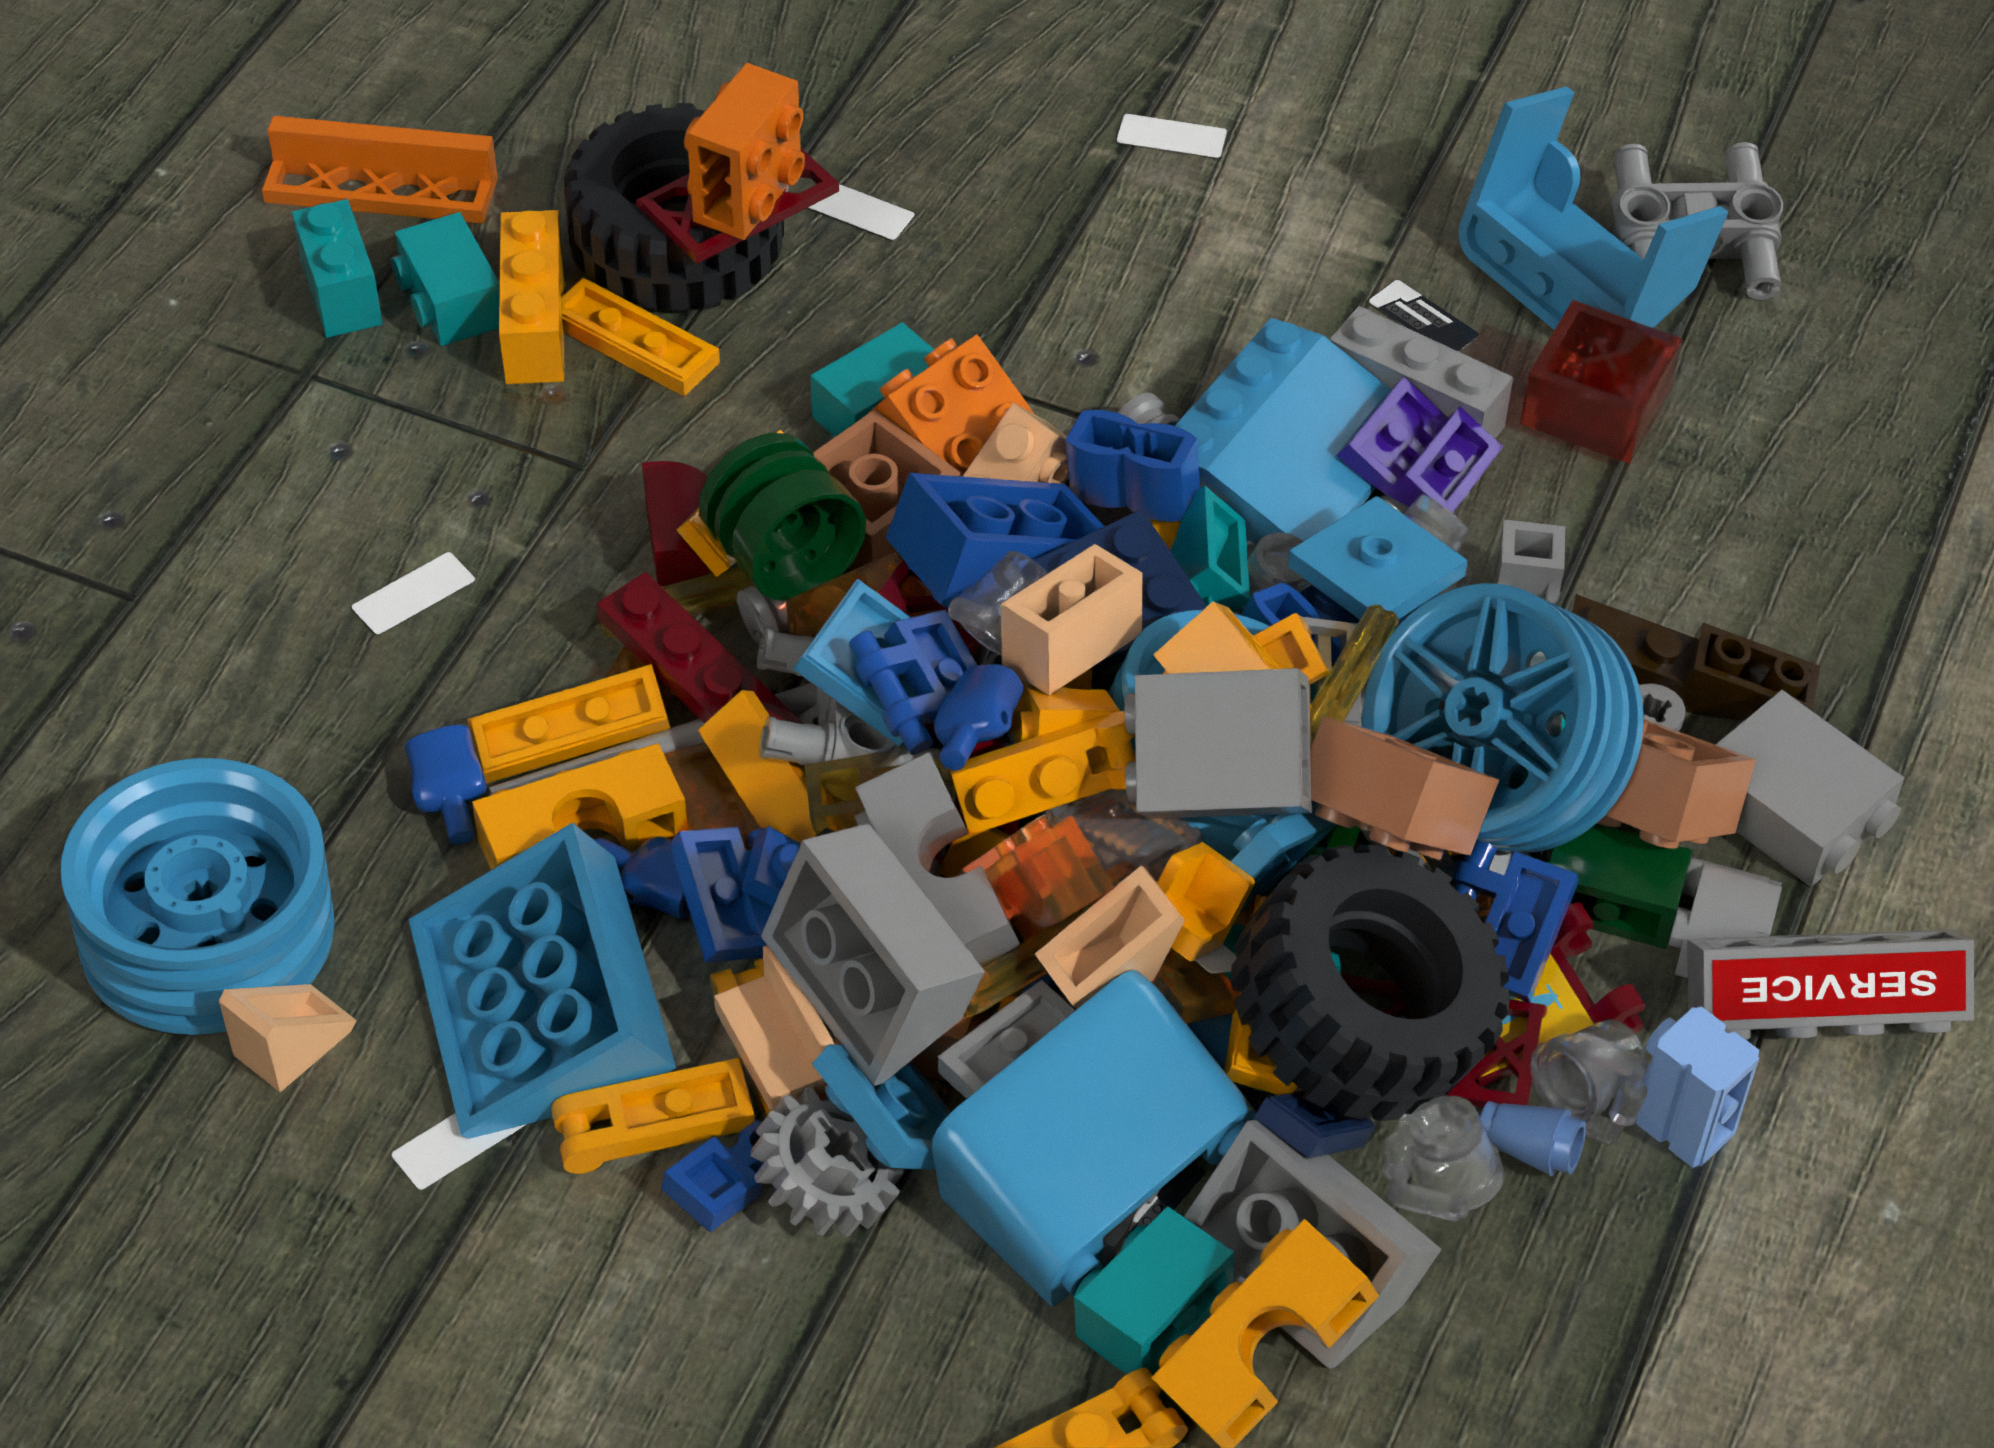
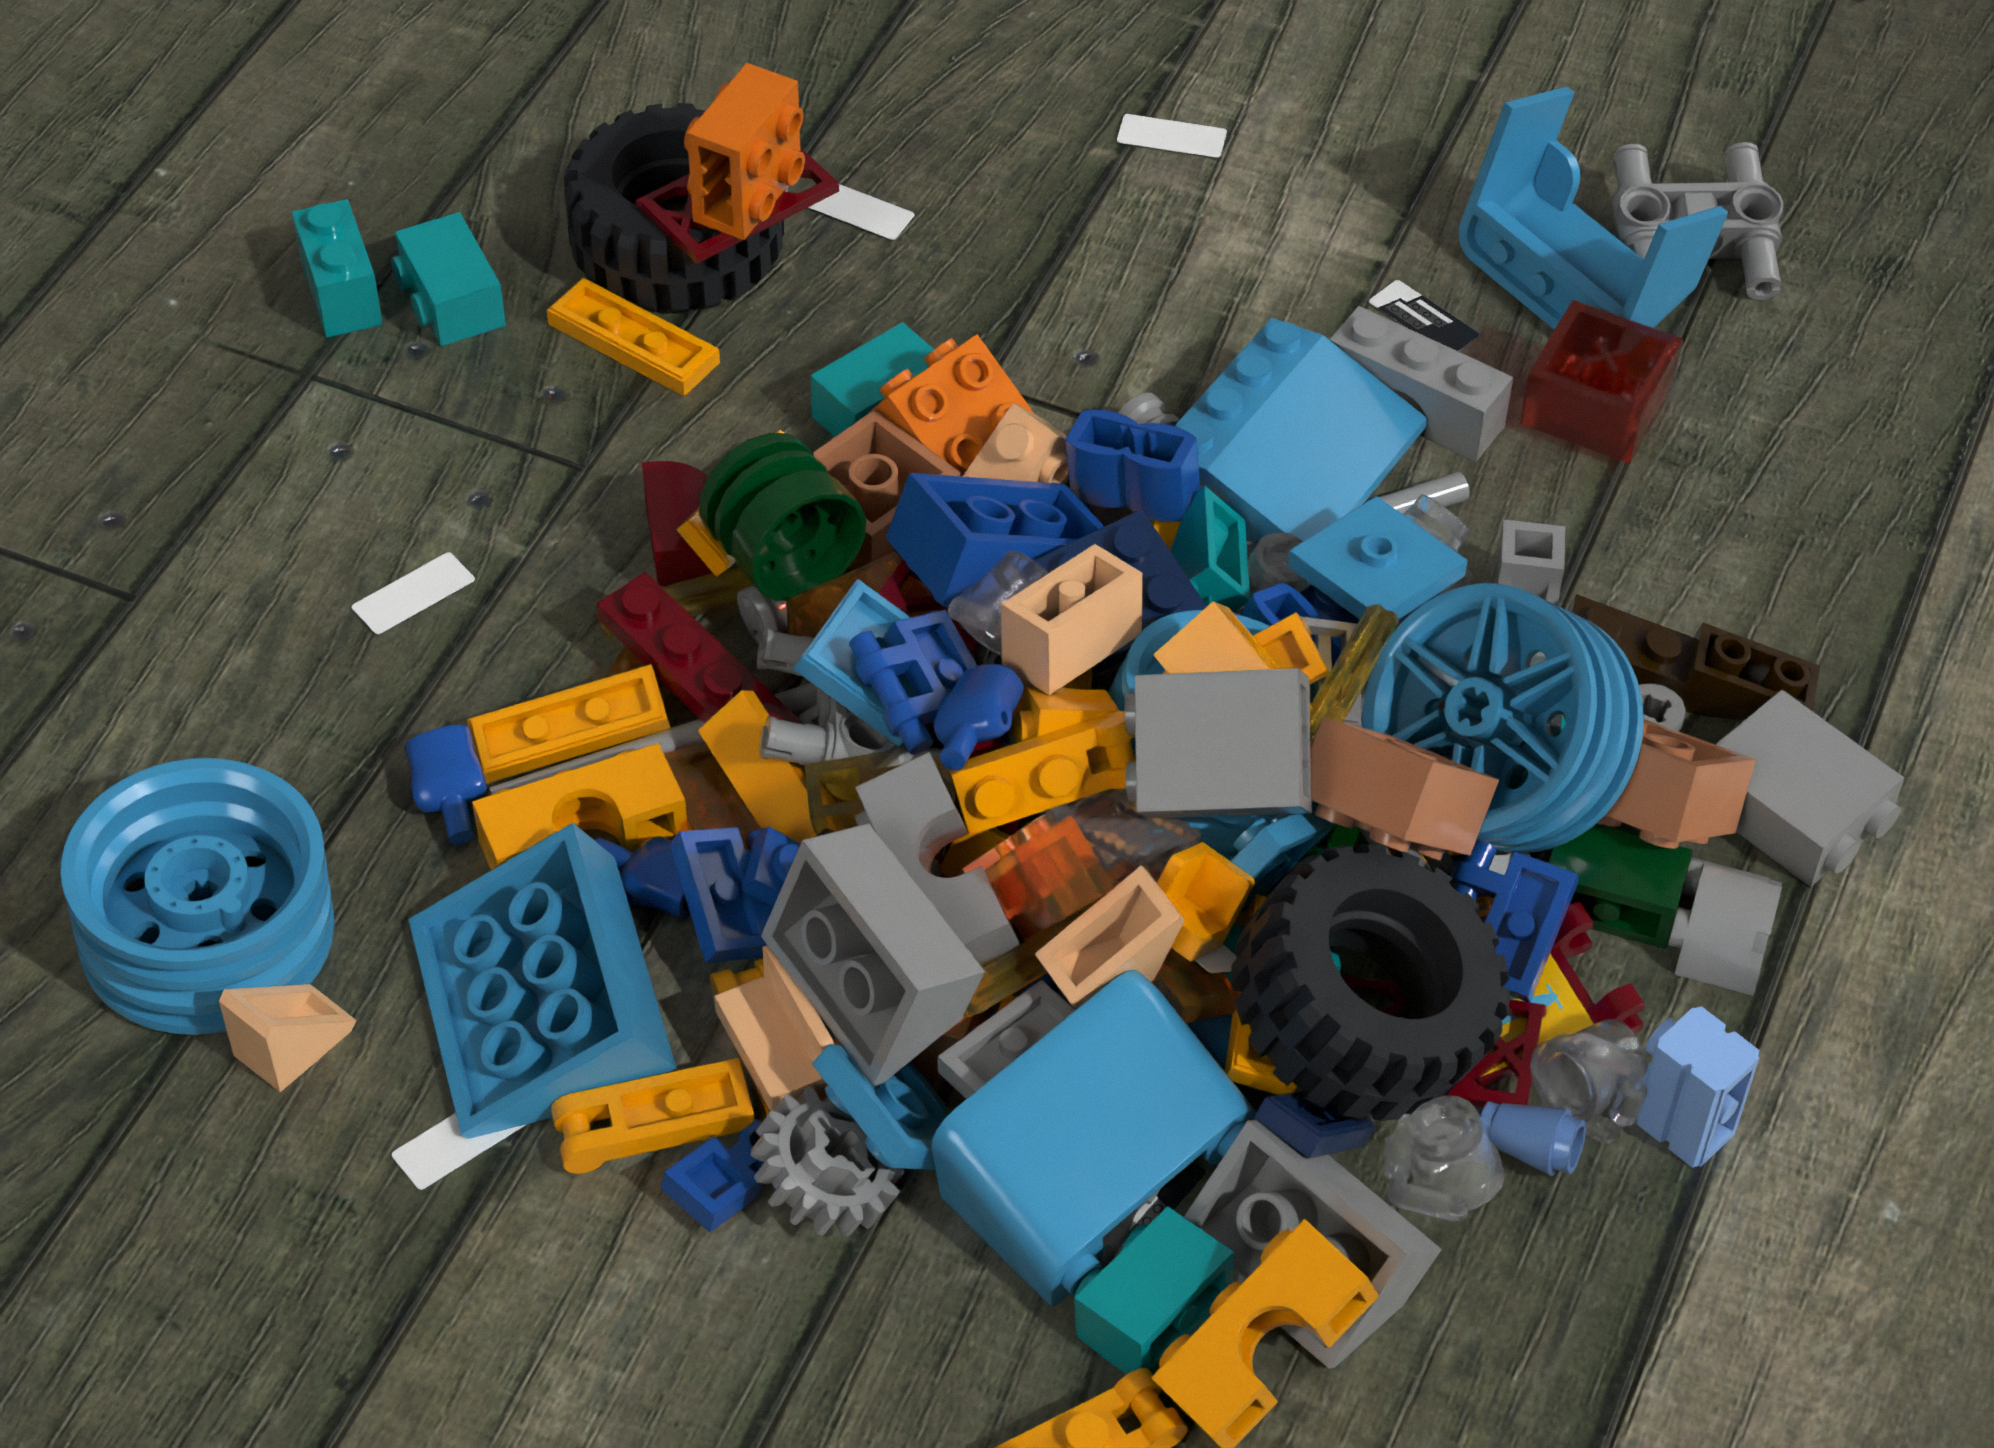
(385, 161): orange fence -> none
(531, 297): light orange arch -> none
(1416, 450): dark purple slope -> none
(1834, 981): brick -> none

